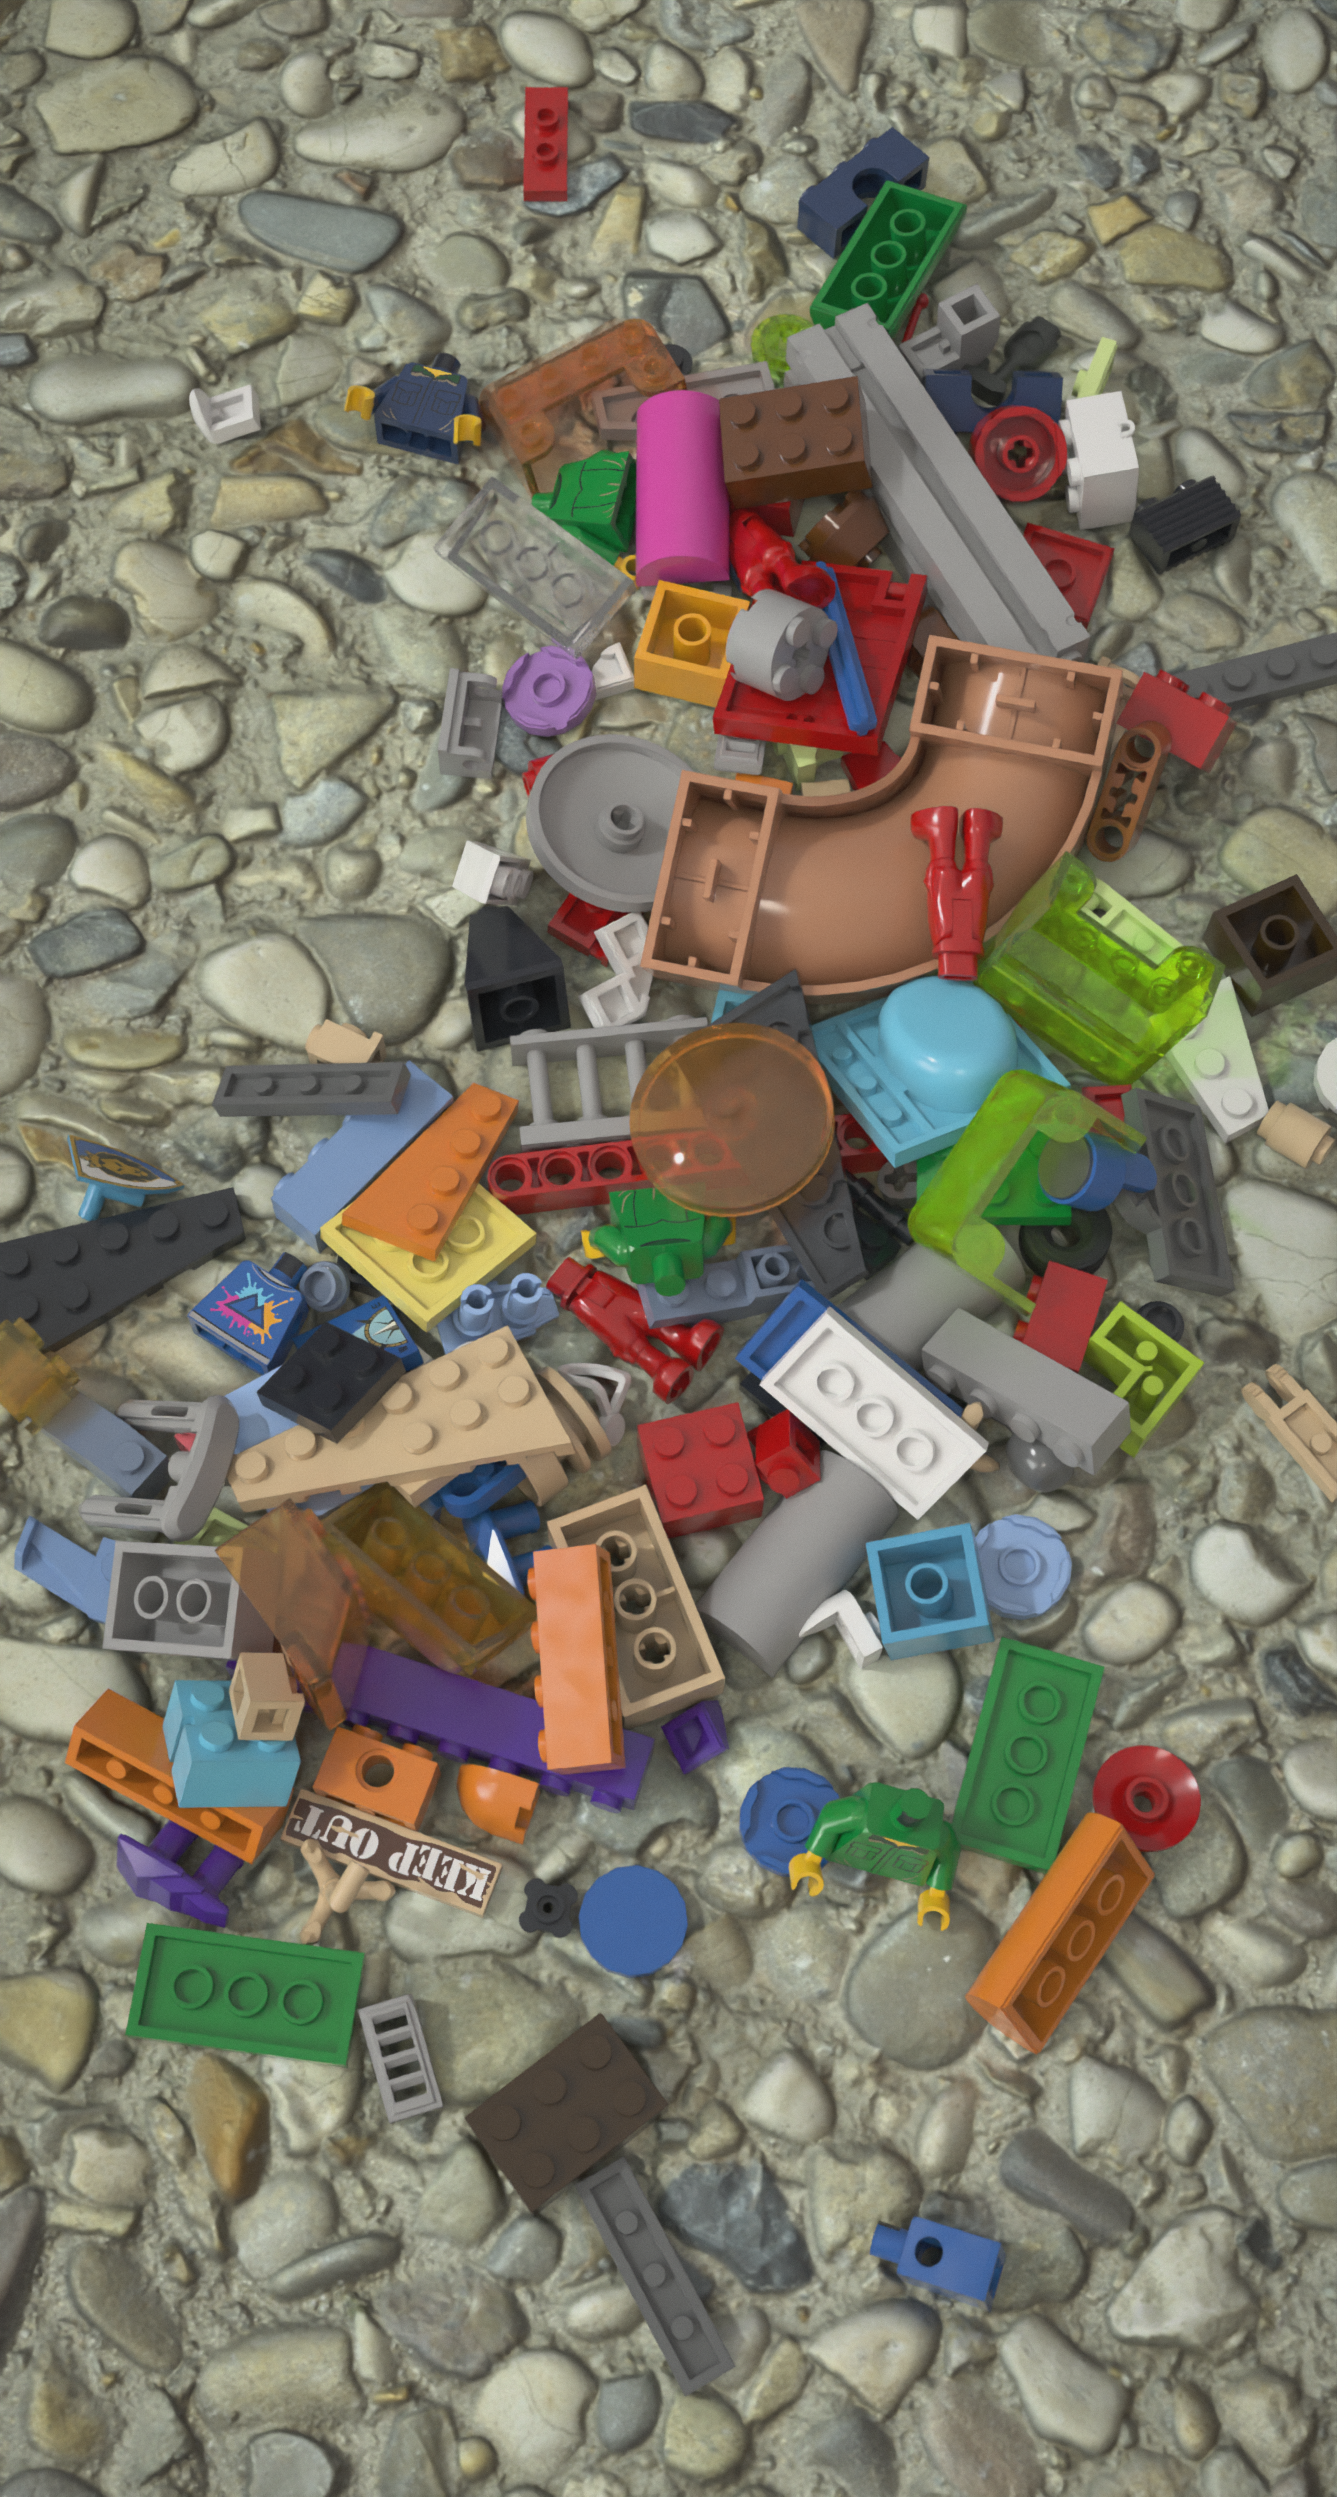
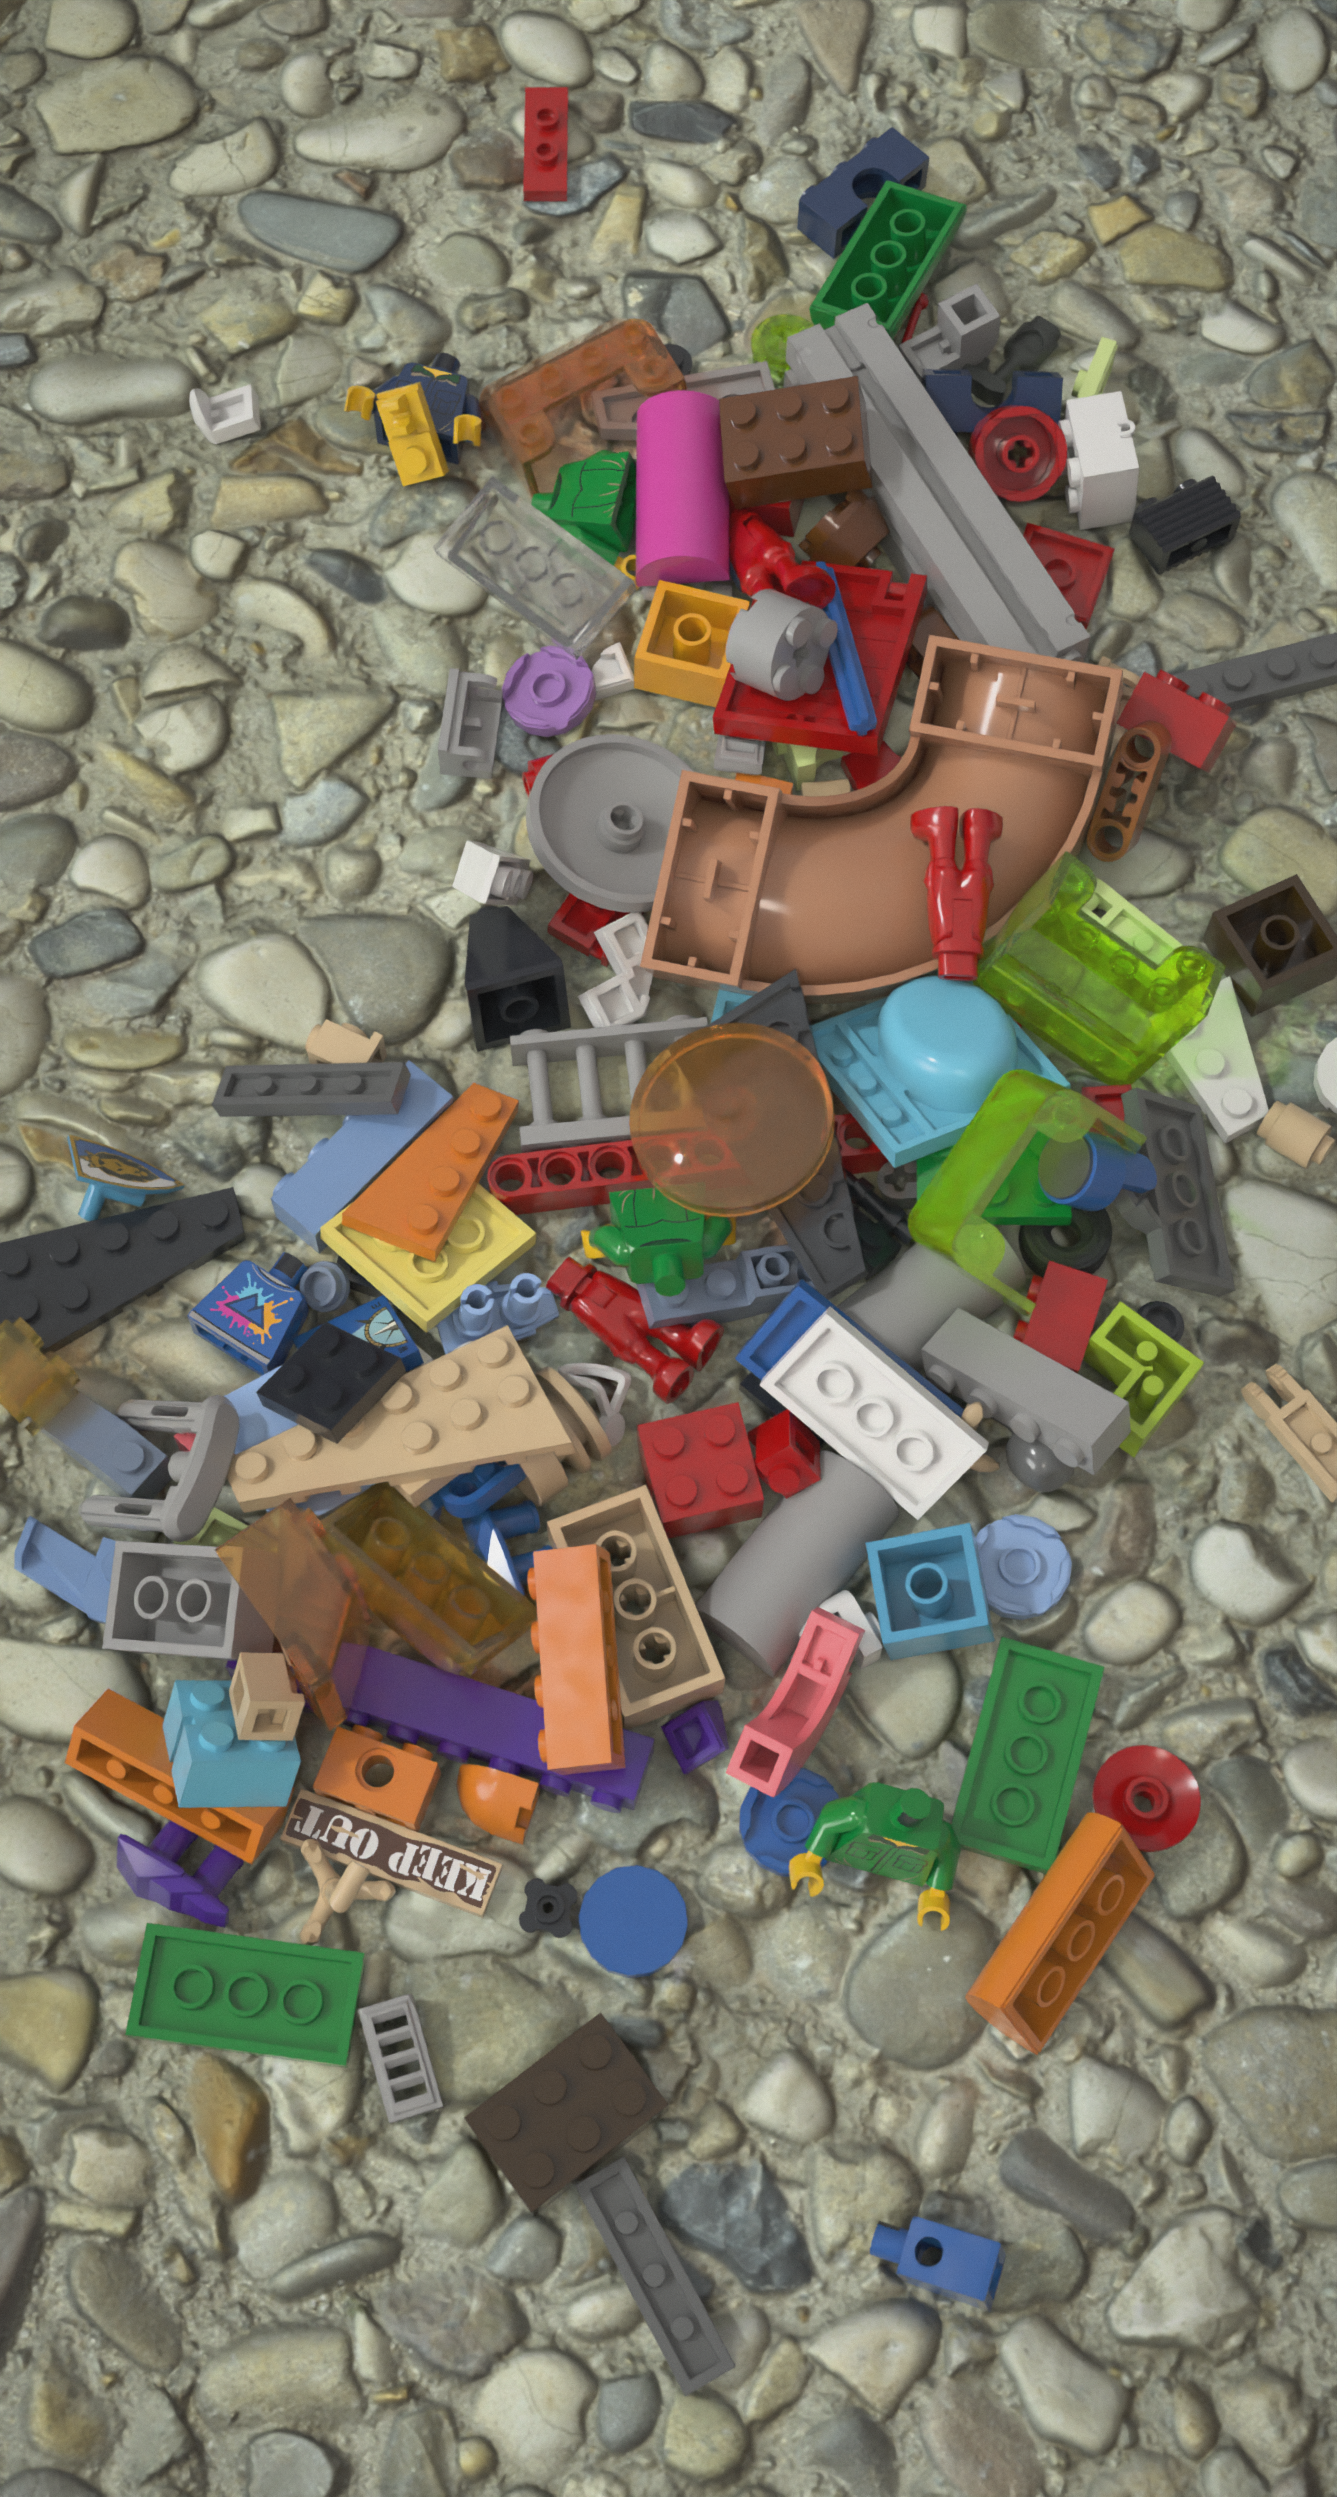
(411, 434): none -> yellow plate
(792, 1723): none -> coral arch

